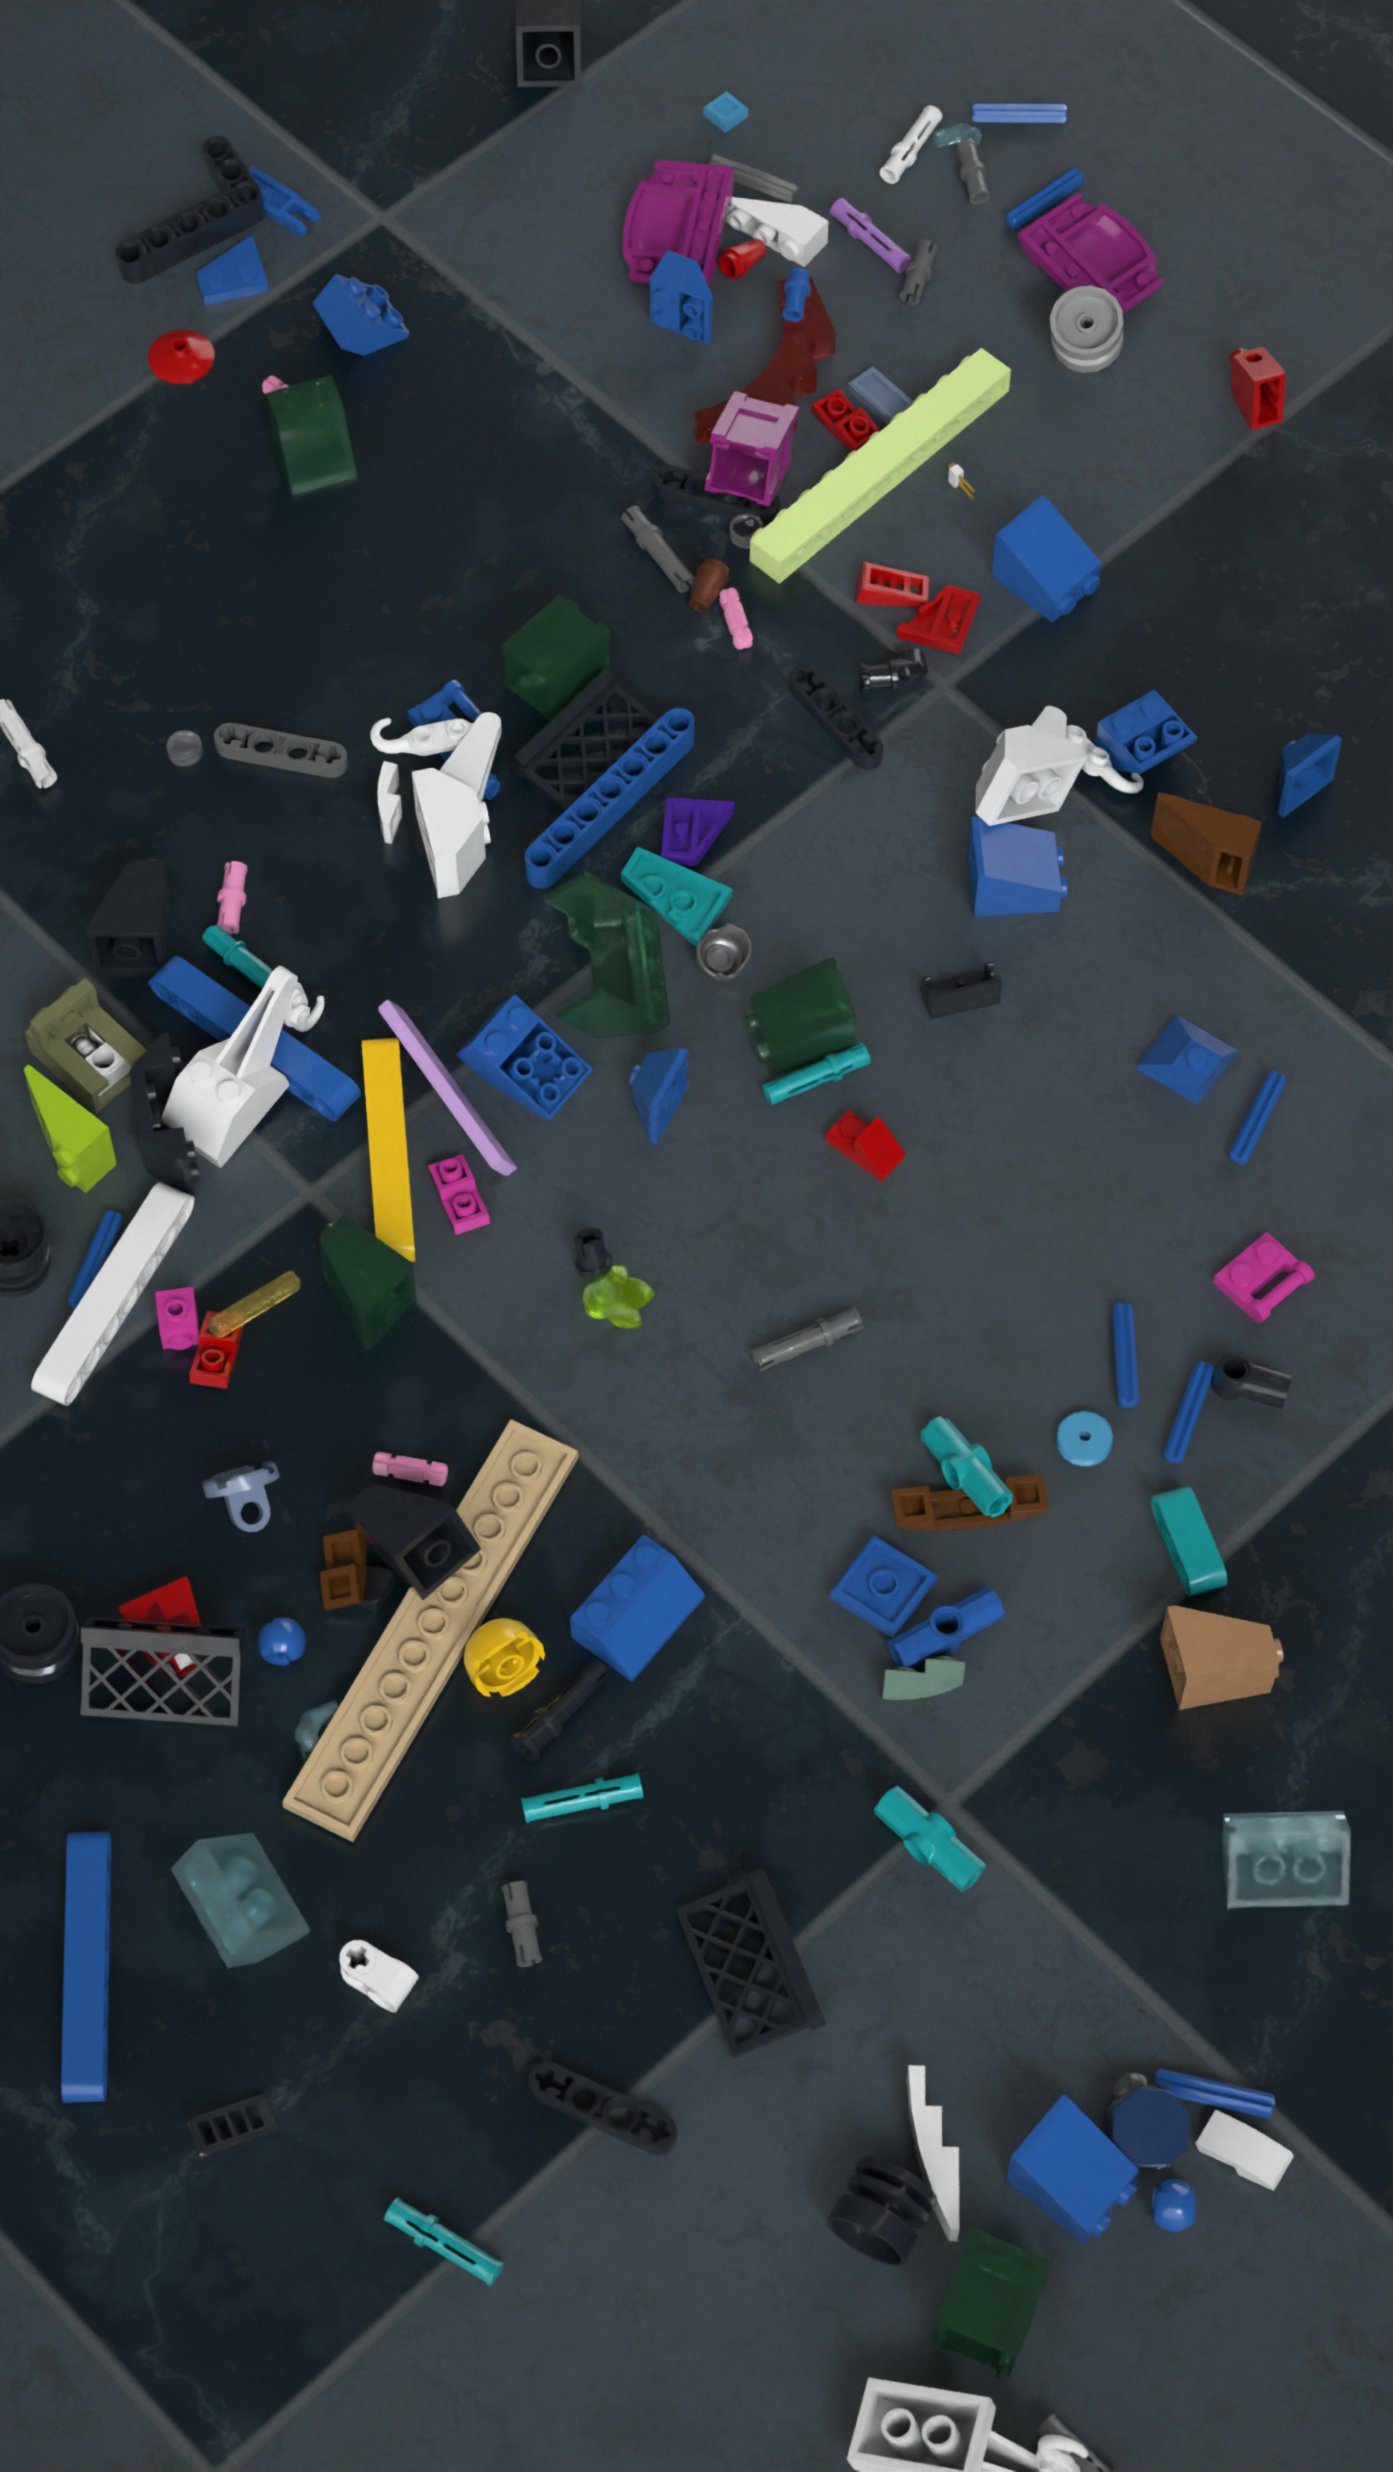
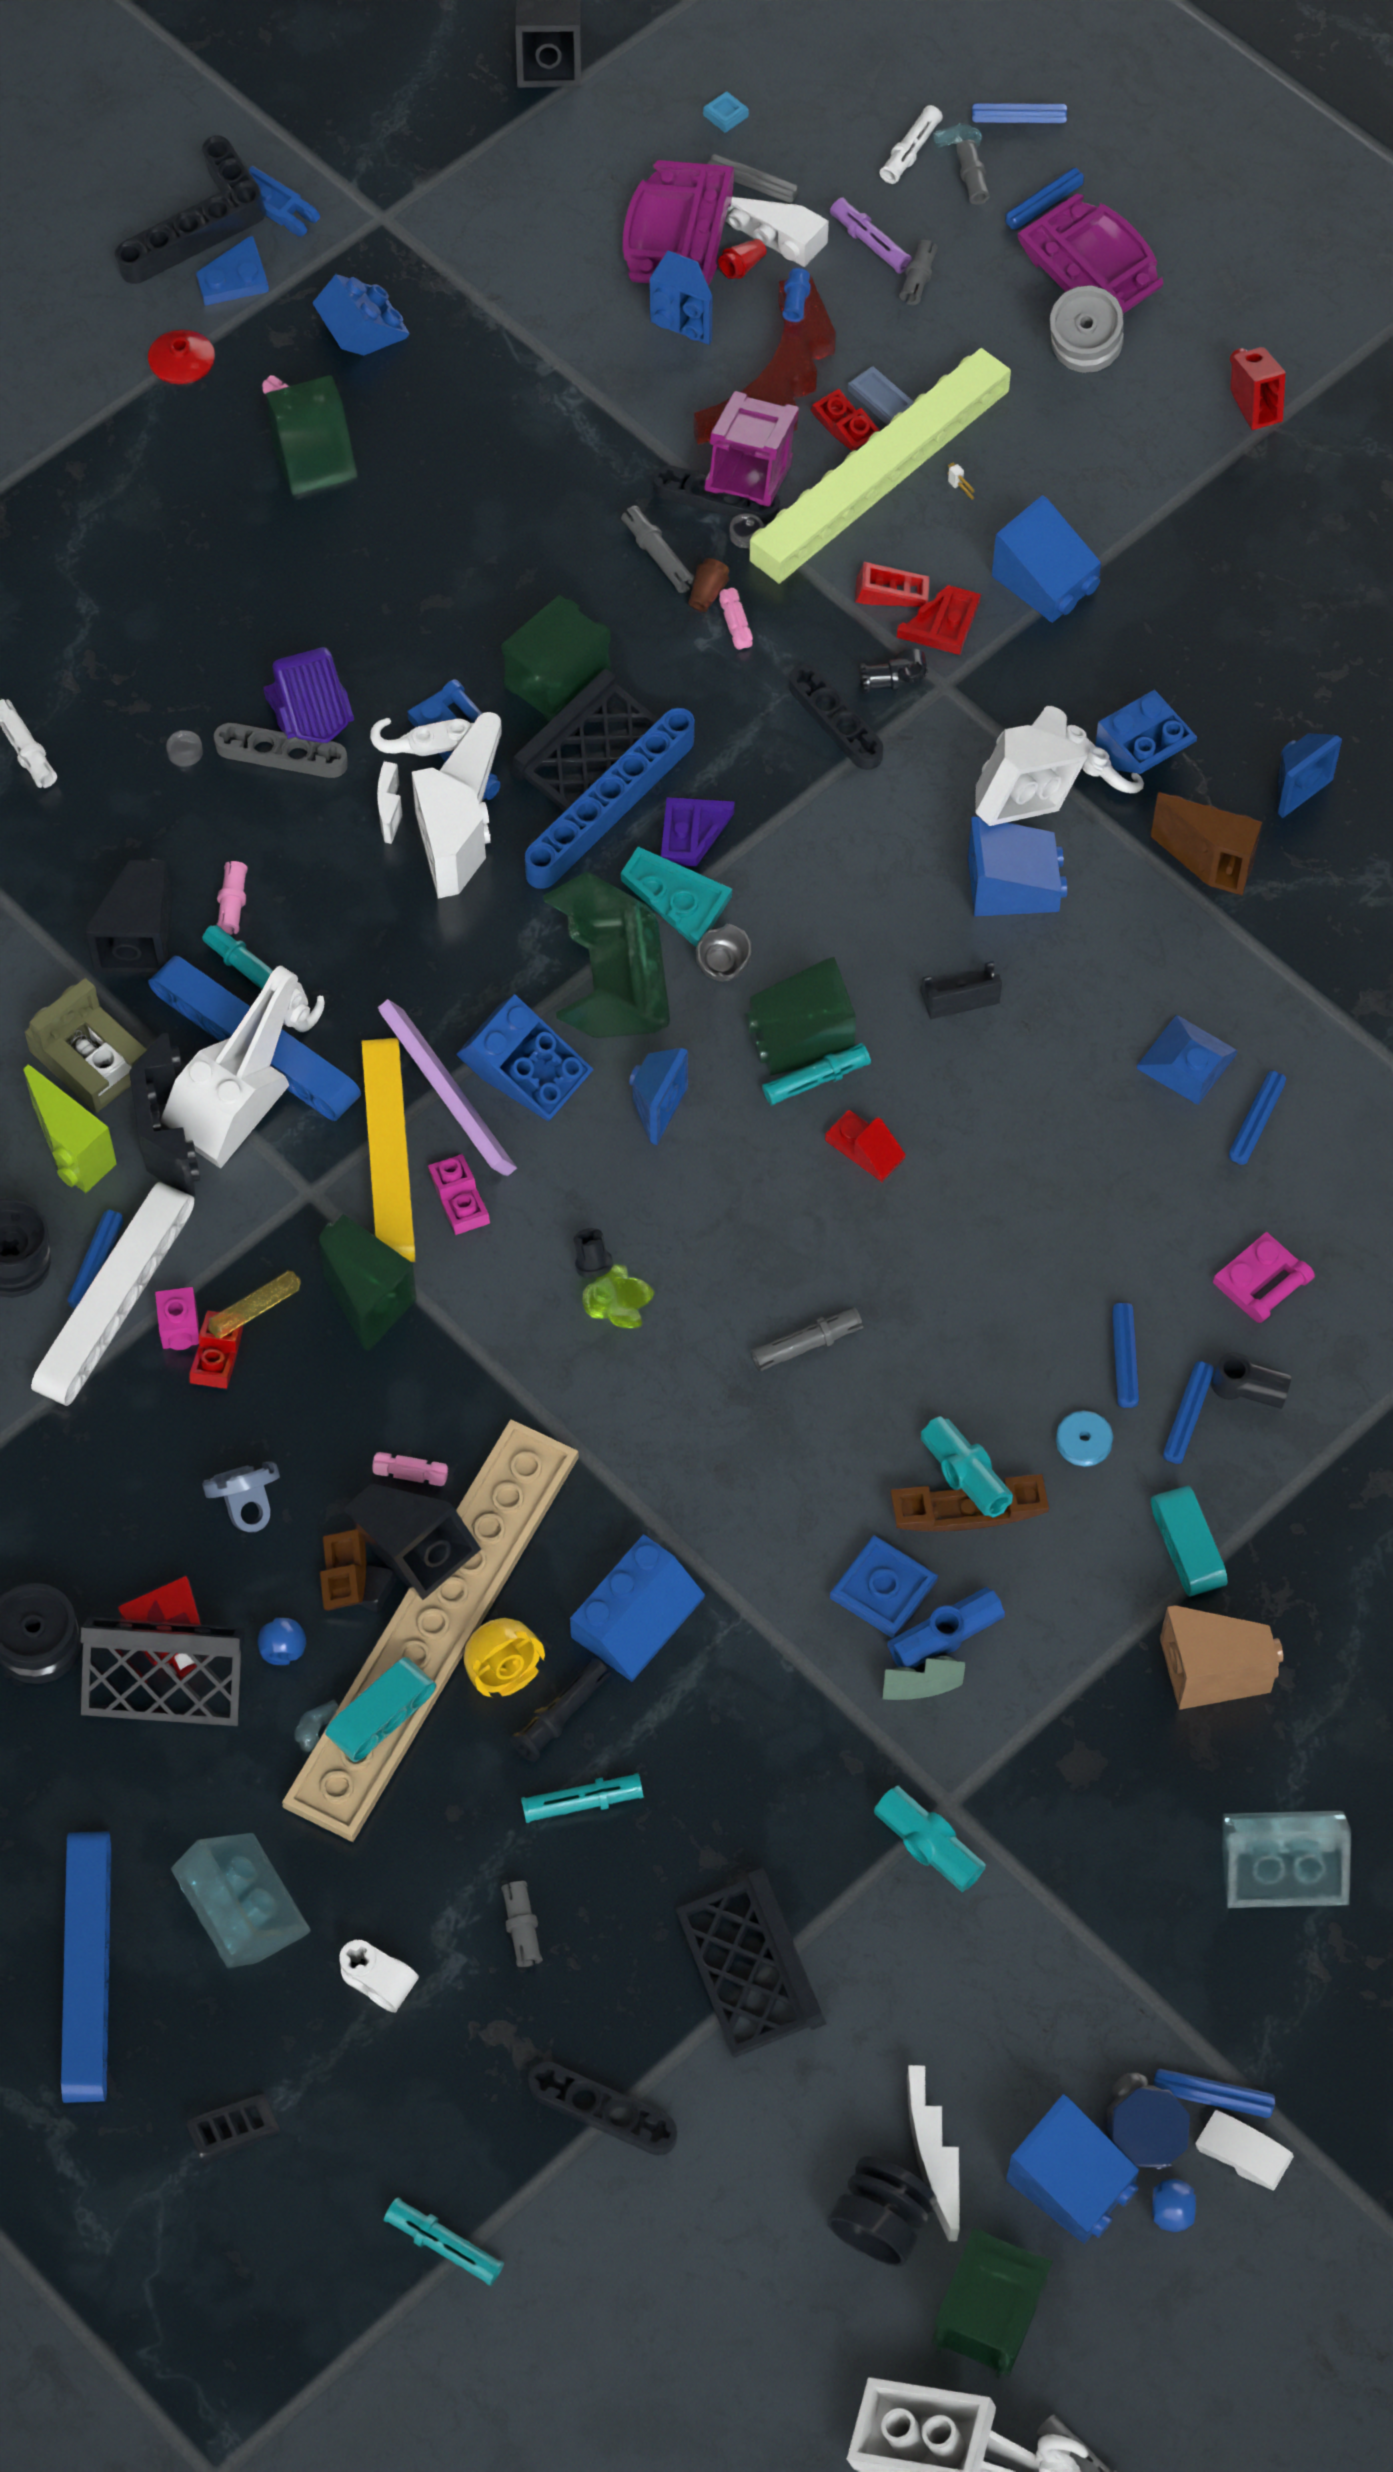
(309, 696): none -> dark purple piece
(380, 1709): none -> teal beam

